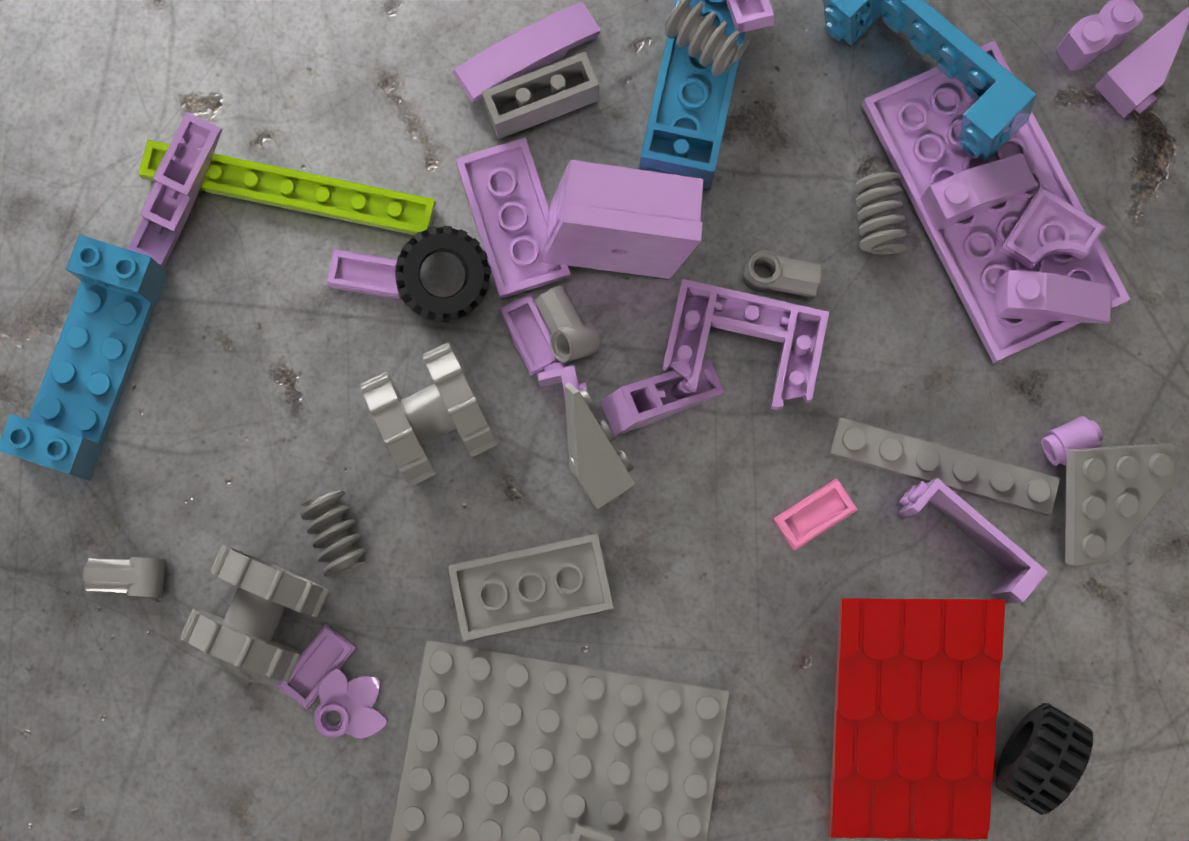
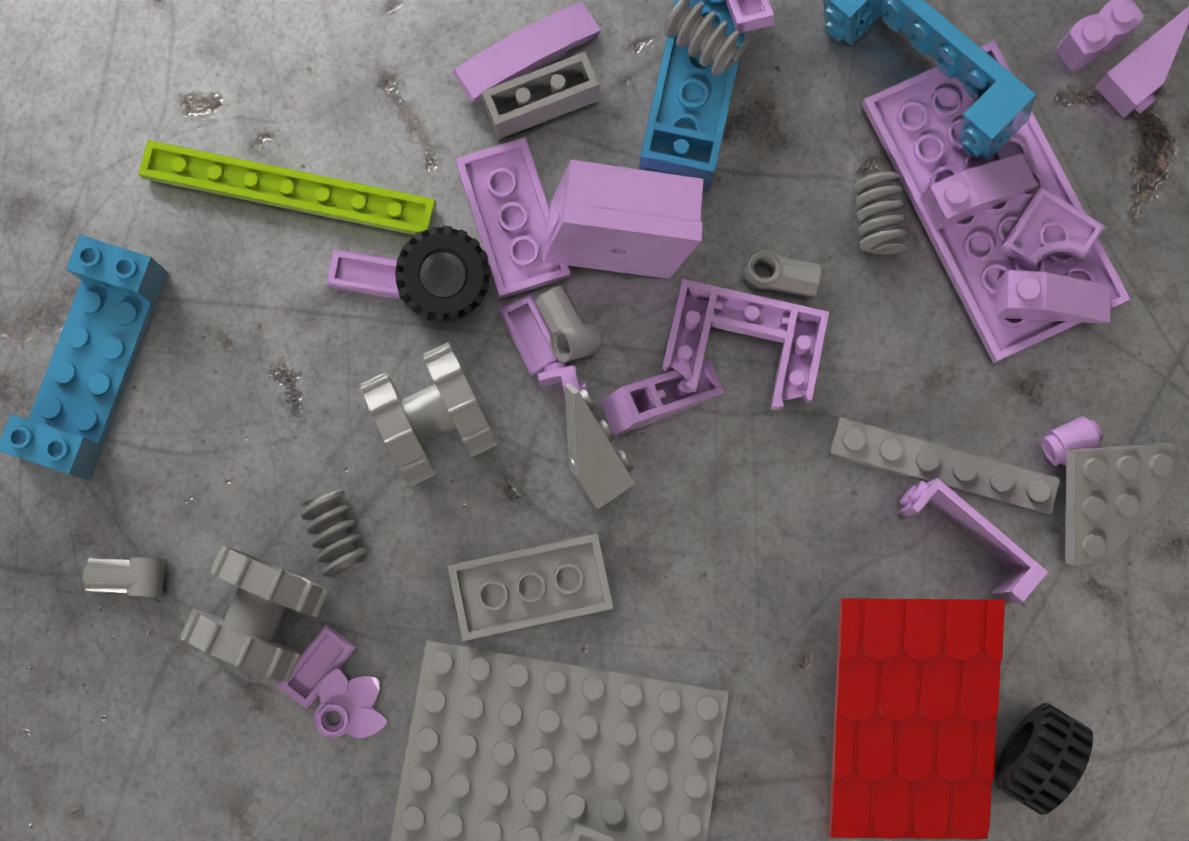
(175, 188): lavender slope -> none
(815, 514): bright pink tile -> none

